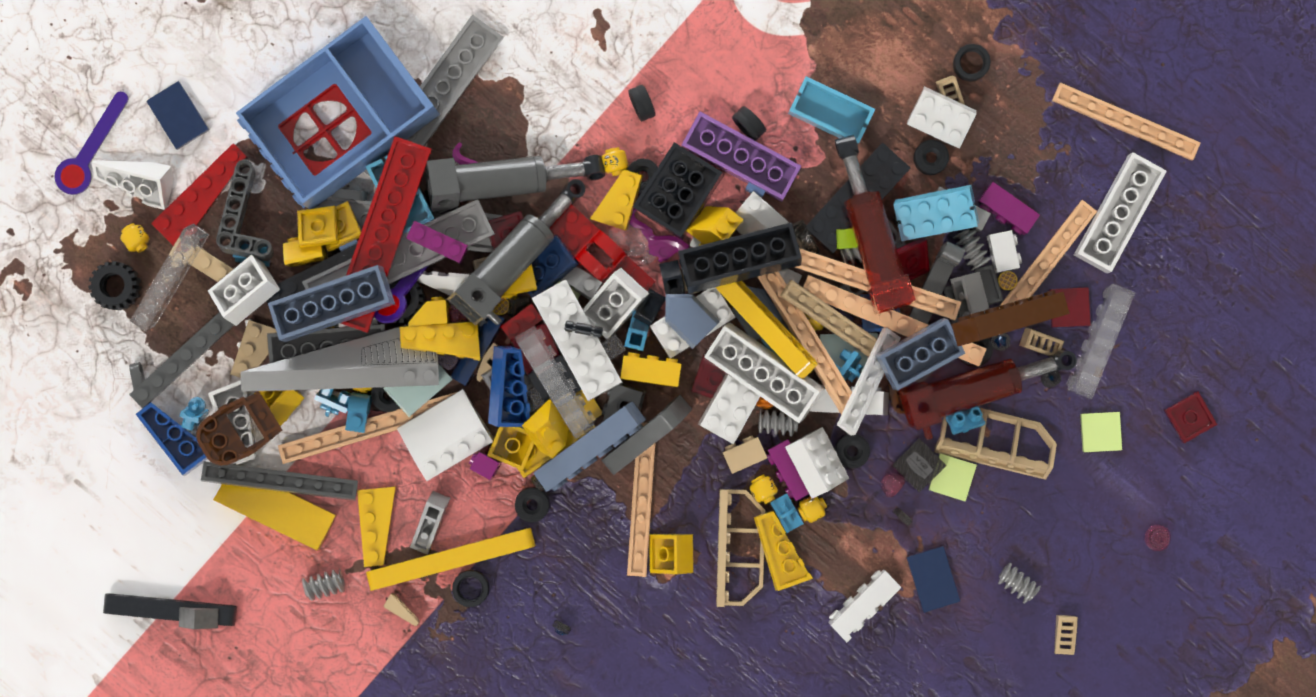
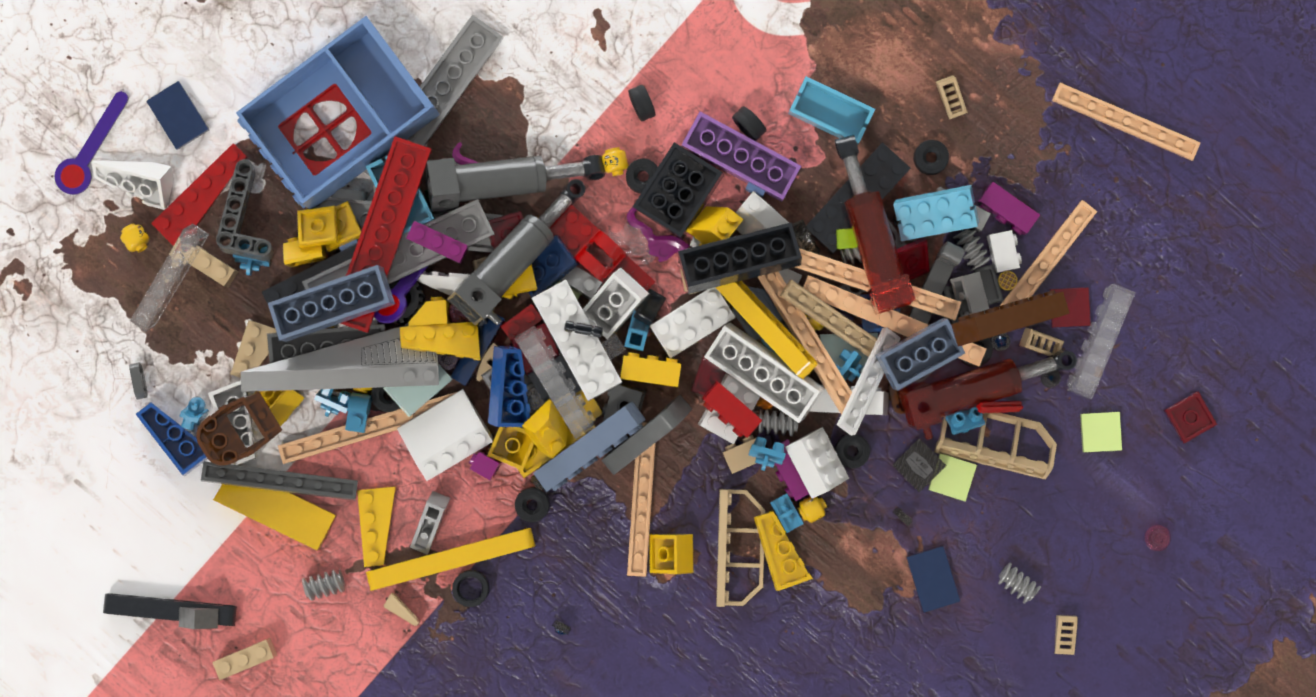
(100, 279): black tyre -> none
(181, 360): dark grey plate -> none
(243, 290): white brick -> none
(244, 659): none -> tan arch
(502, 307): tile -> none
(516, 304): clear smoke tile -> none
(618, 203): yellow wing -> none
(672, 277): black slope -> none
(688, 317): sand blue tile -> none
(731, 410): none -> red brick
(763, 489): yellow head -> none
(767, 456): none -> dark azure hips
(864, 604): white wedge -> none
(892, 484): clear pink cone -> none
(941, 117): white brick -> none
(971, 48): black tyre -> none
(999, 406): none -> red axle
(1120, 213): white brick -> none

